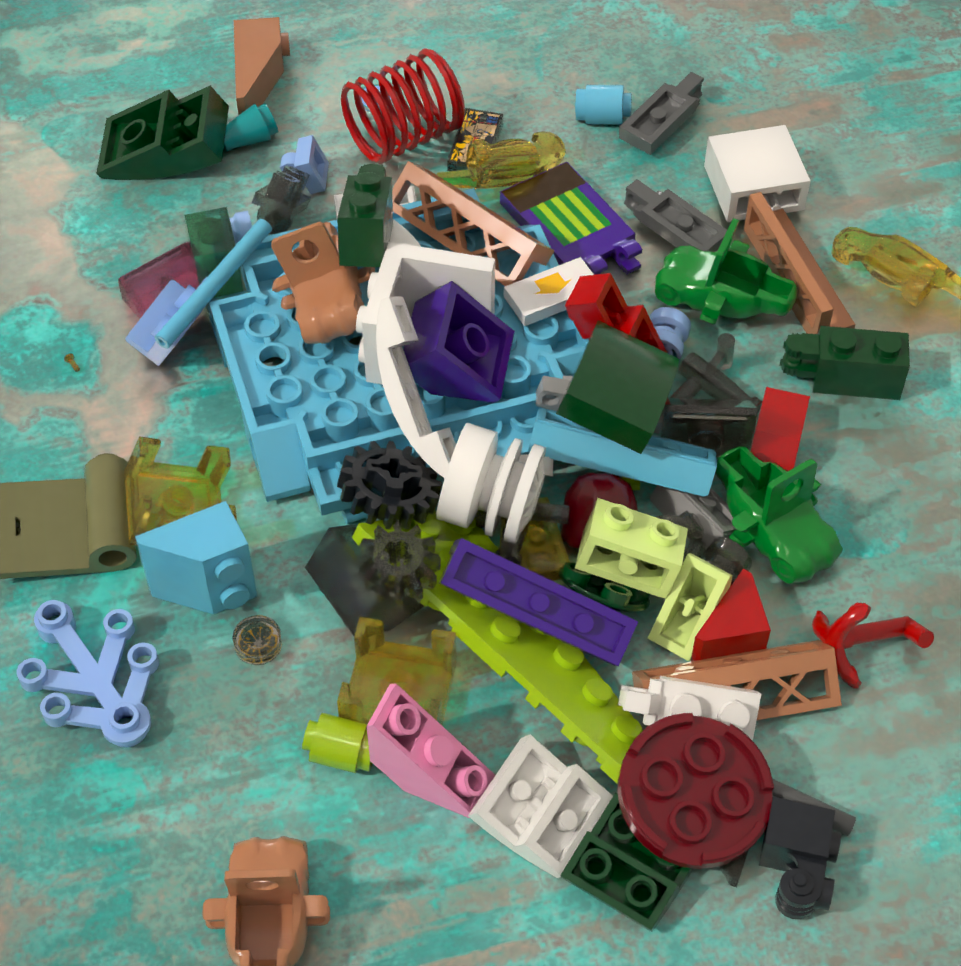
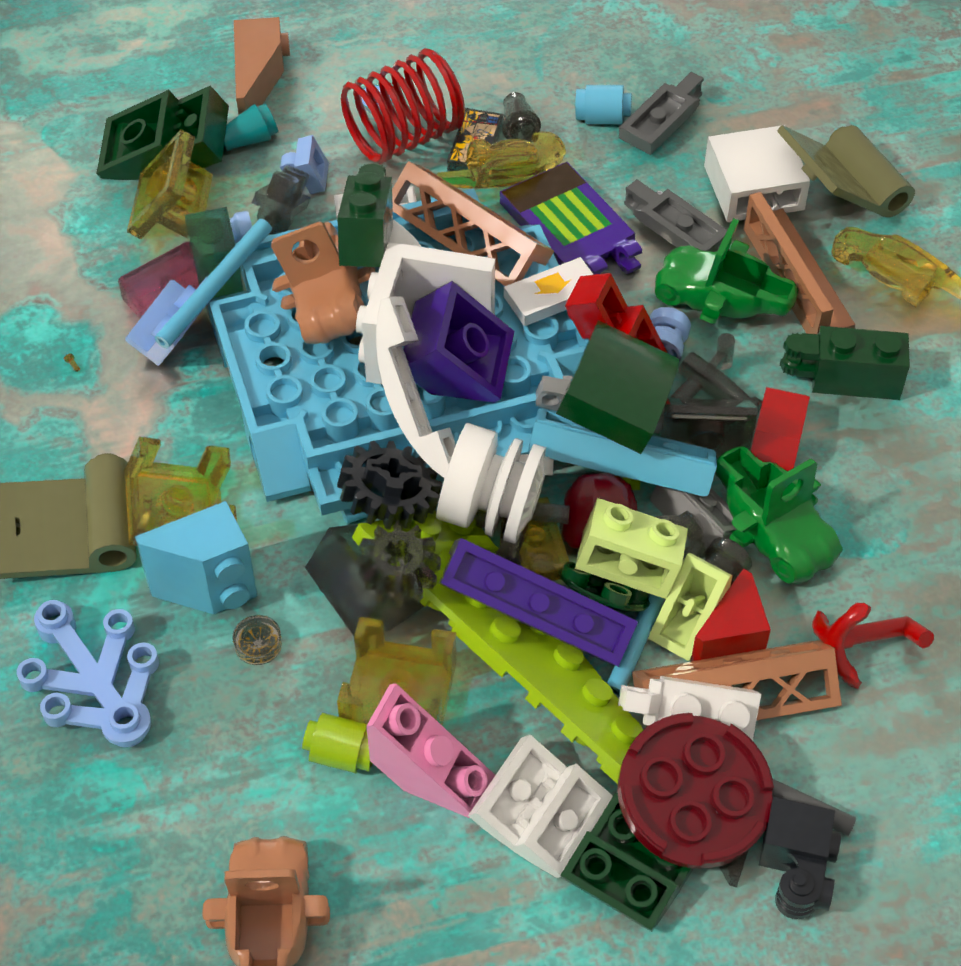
(170, 189): none -> clear yellow bracket
(519, 118): none -> clear smoke cone
(646, 620): none -> medium azure piece
(853, 169): none -> olive door

